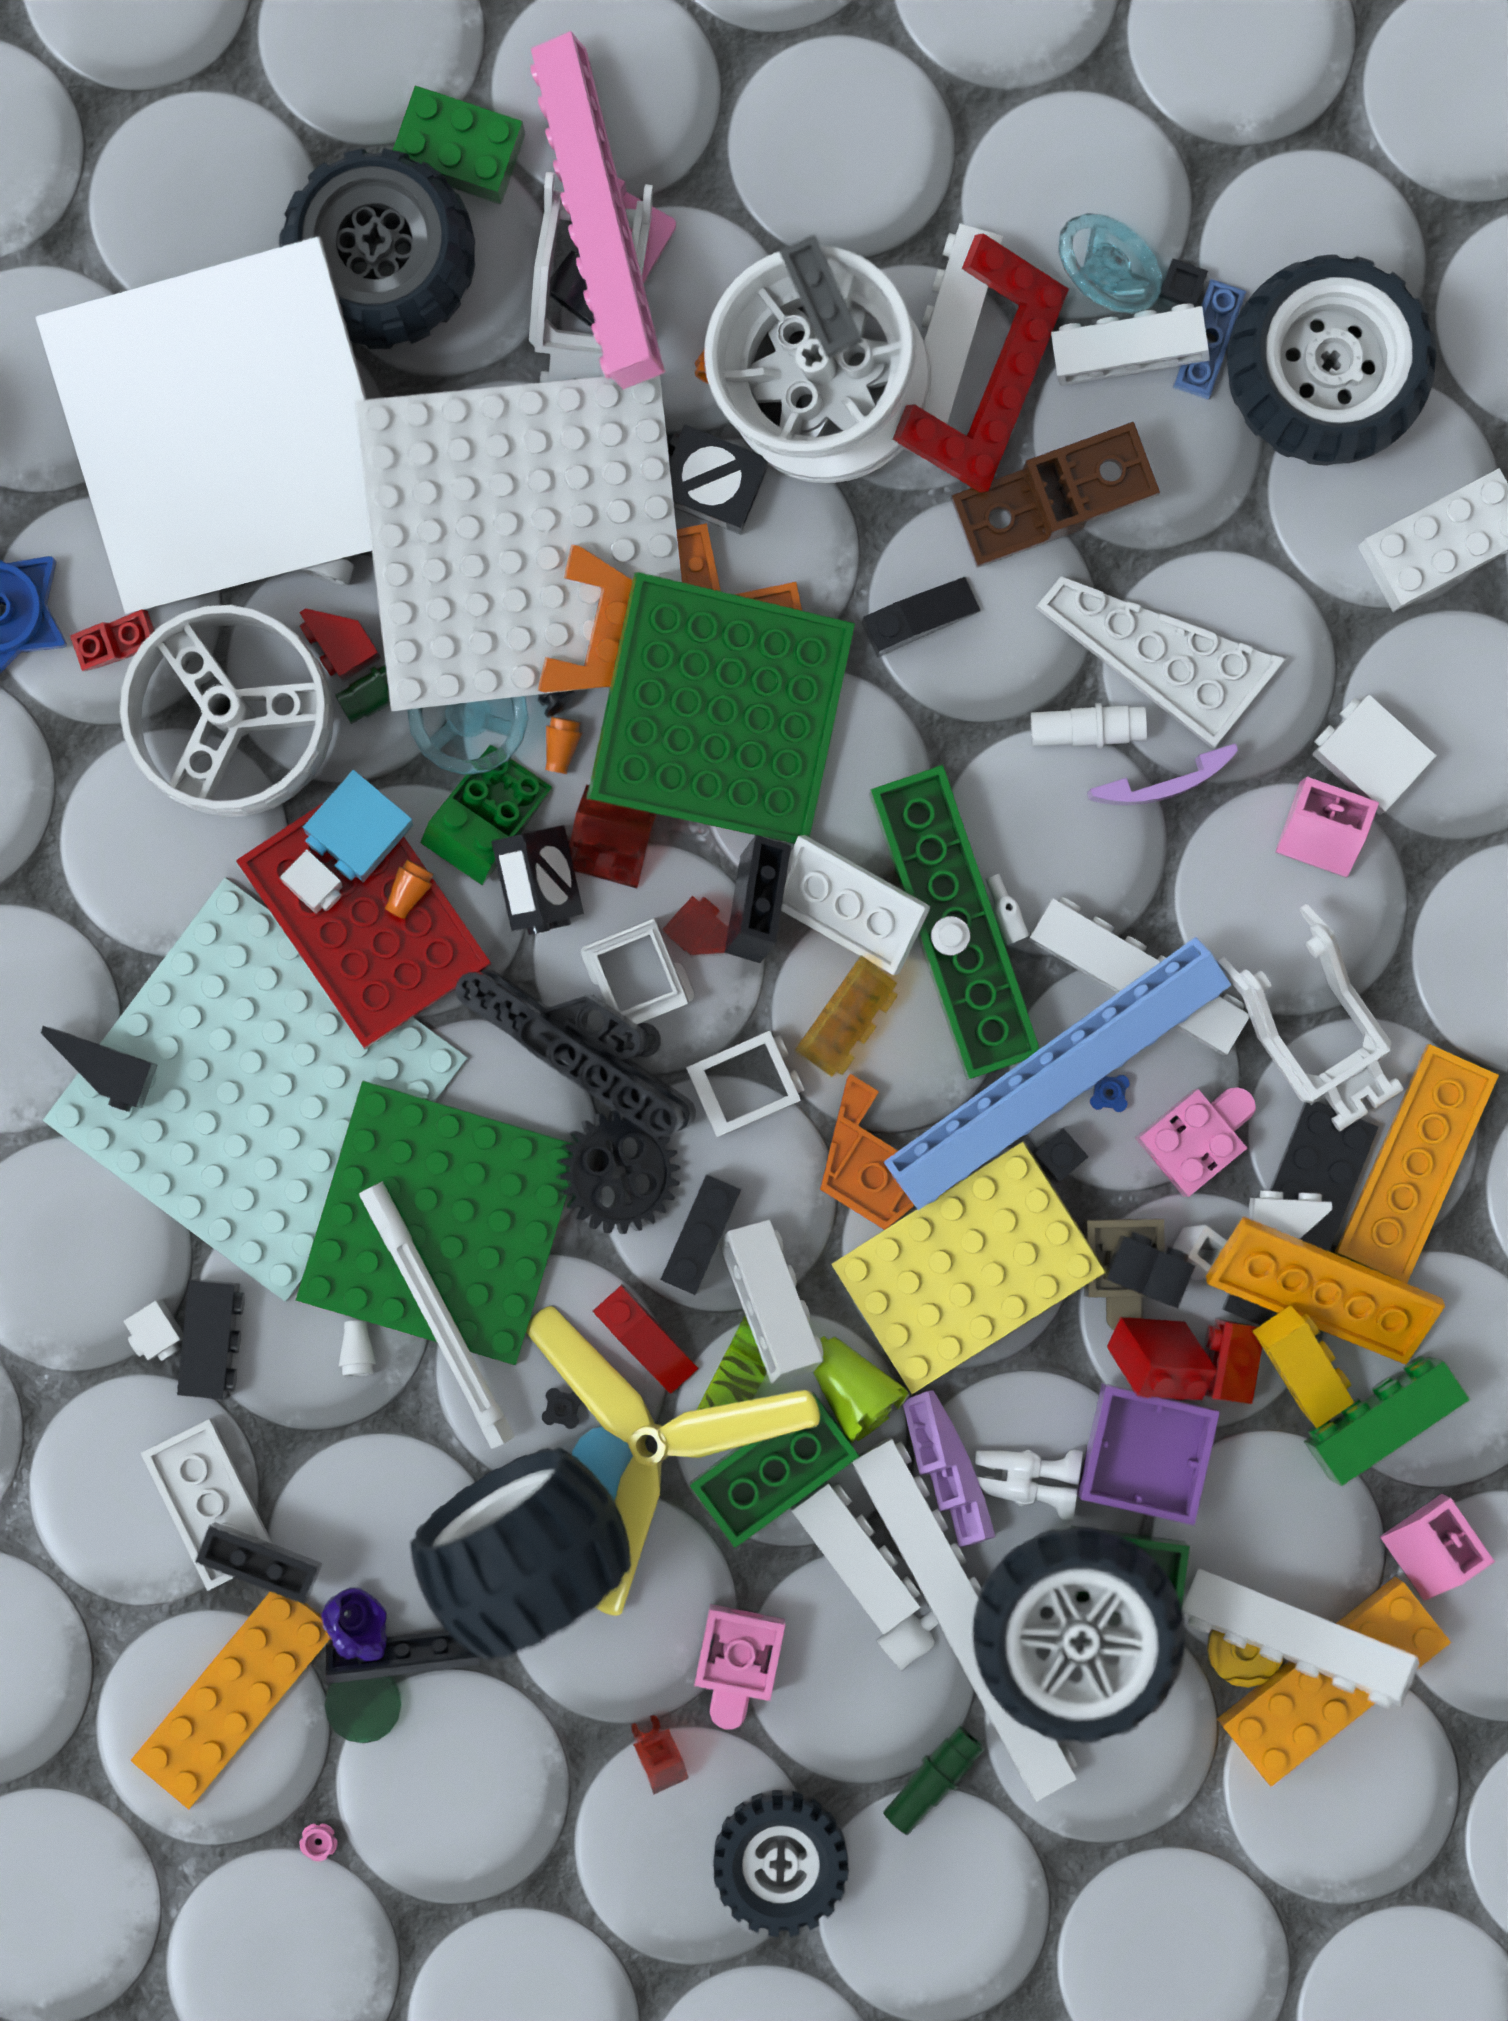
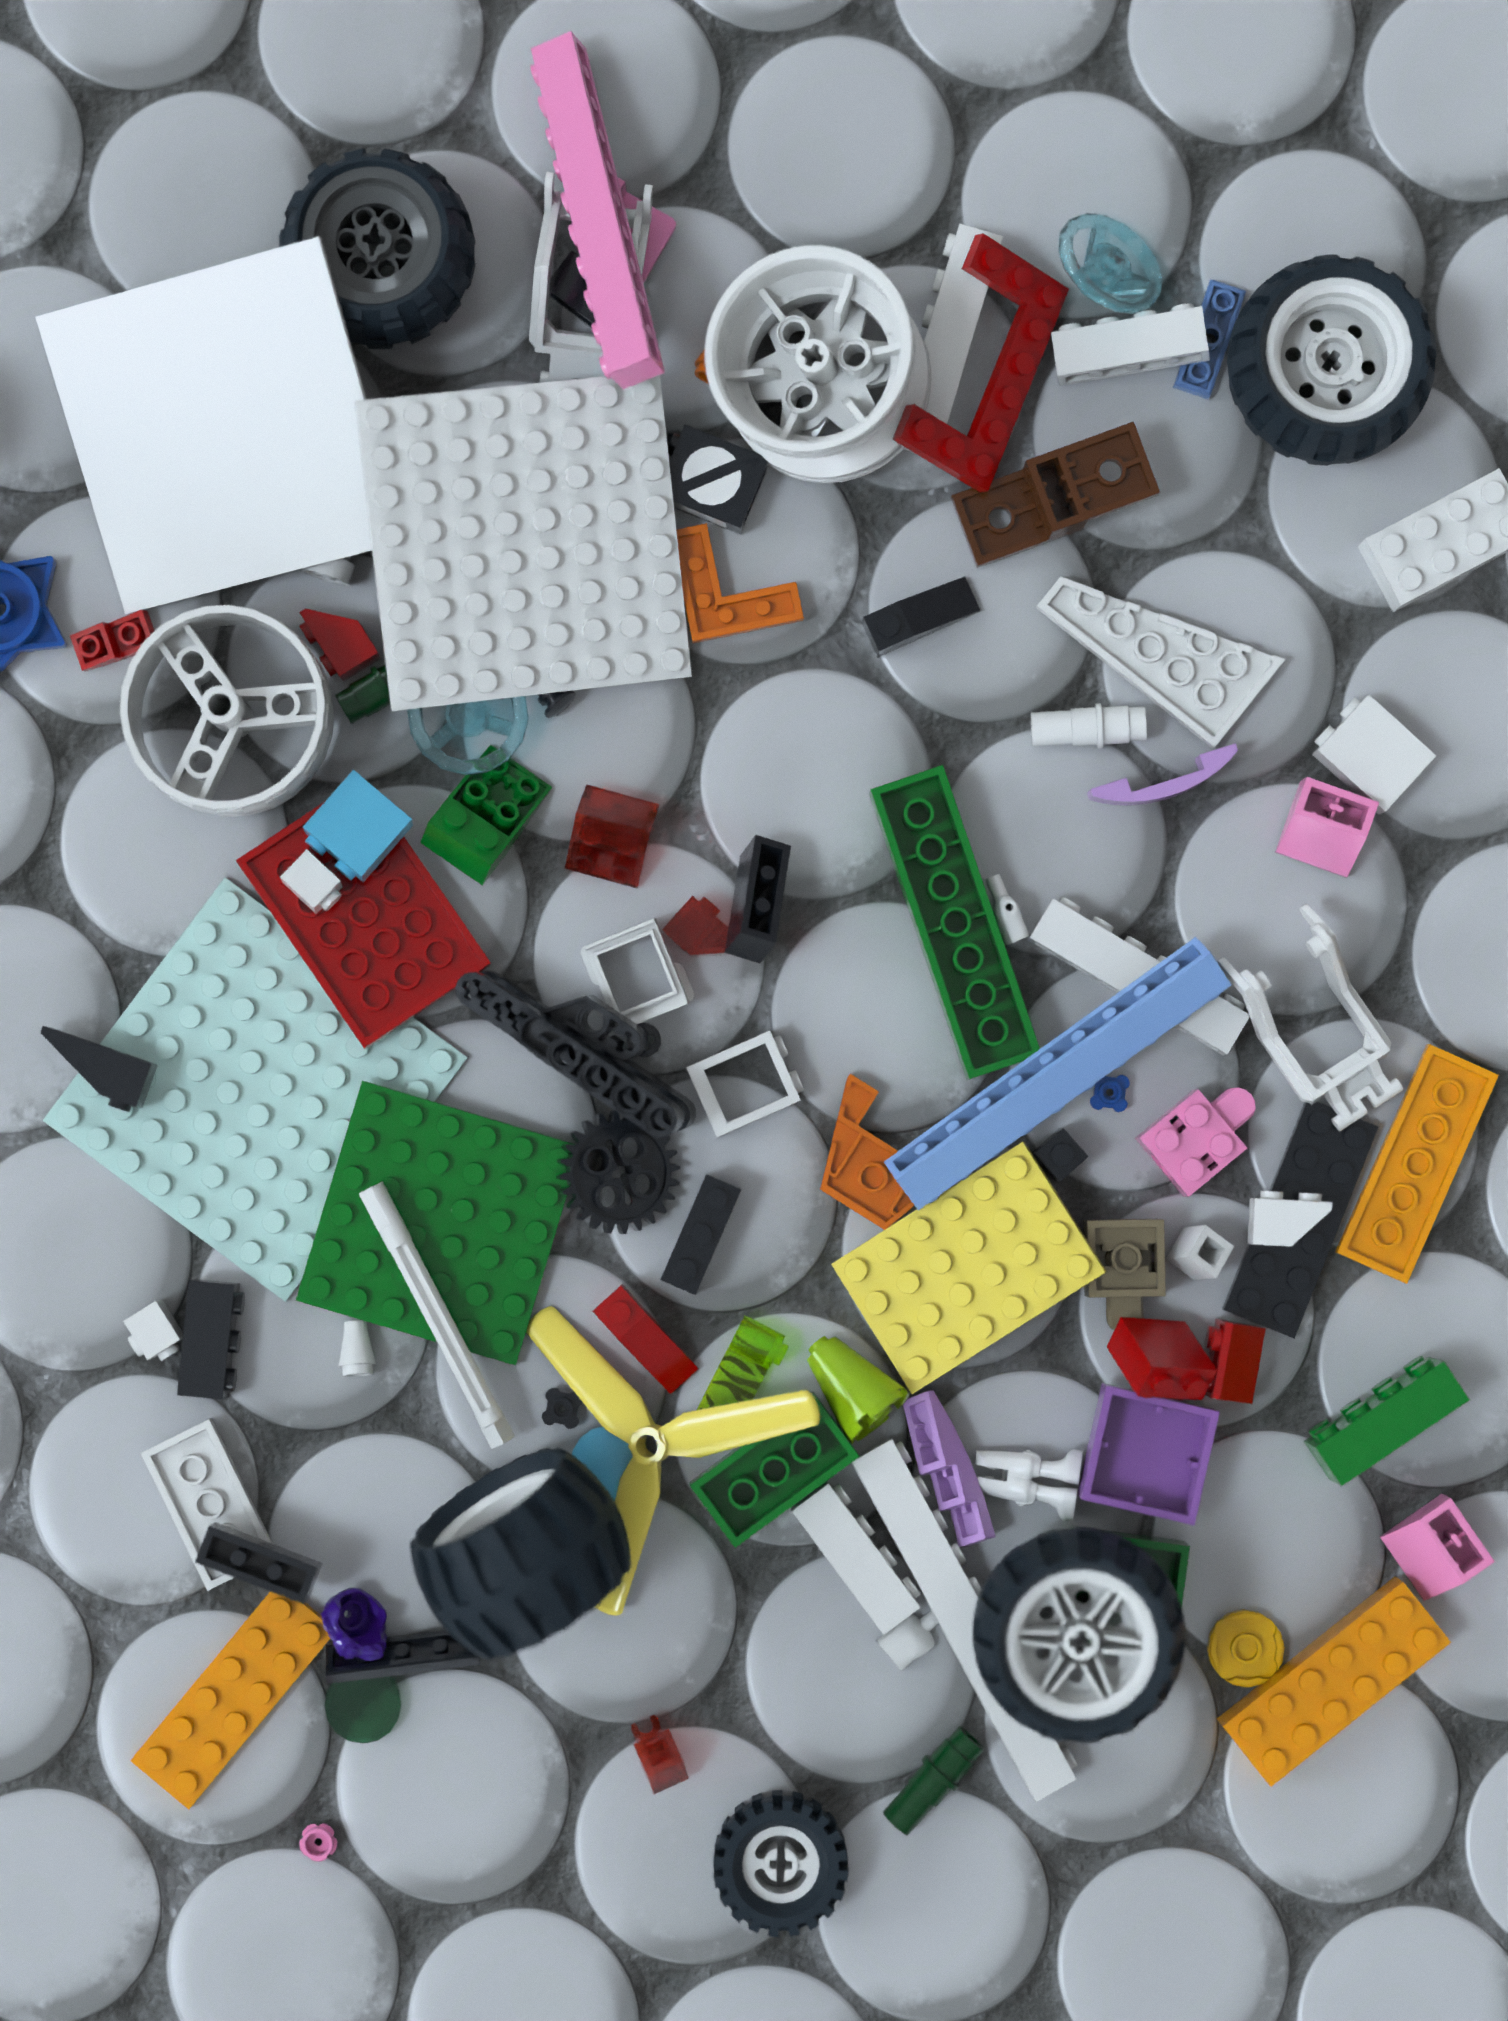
(408, 888): orange cone -> none
(462, 142): green brick -> none
(538, 879): black brick -> none
(561, 743): orange cone -> none
(606, 630): orange wing -> none
(720, 709): green plate -> none
(738, 1661): bright pink brick -> none
(771, 1301): white brick -> none
(821, 296): dark grey plate -> none
(847, 1018): clear yellow slope -> none
(851, 905): white plate -> none
(950, 935): white plate -> none
(1150, 1271): black brick -> none
(1183, 283): black plate -> none
(1300, 1638): white brick -> none
(1305, 1365): yellow brick -> none
(1332, 1290): light orange plate -> none

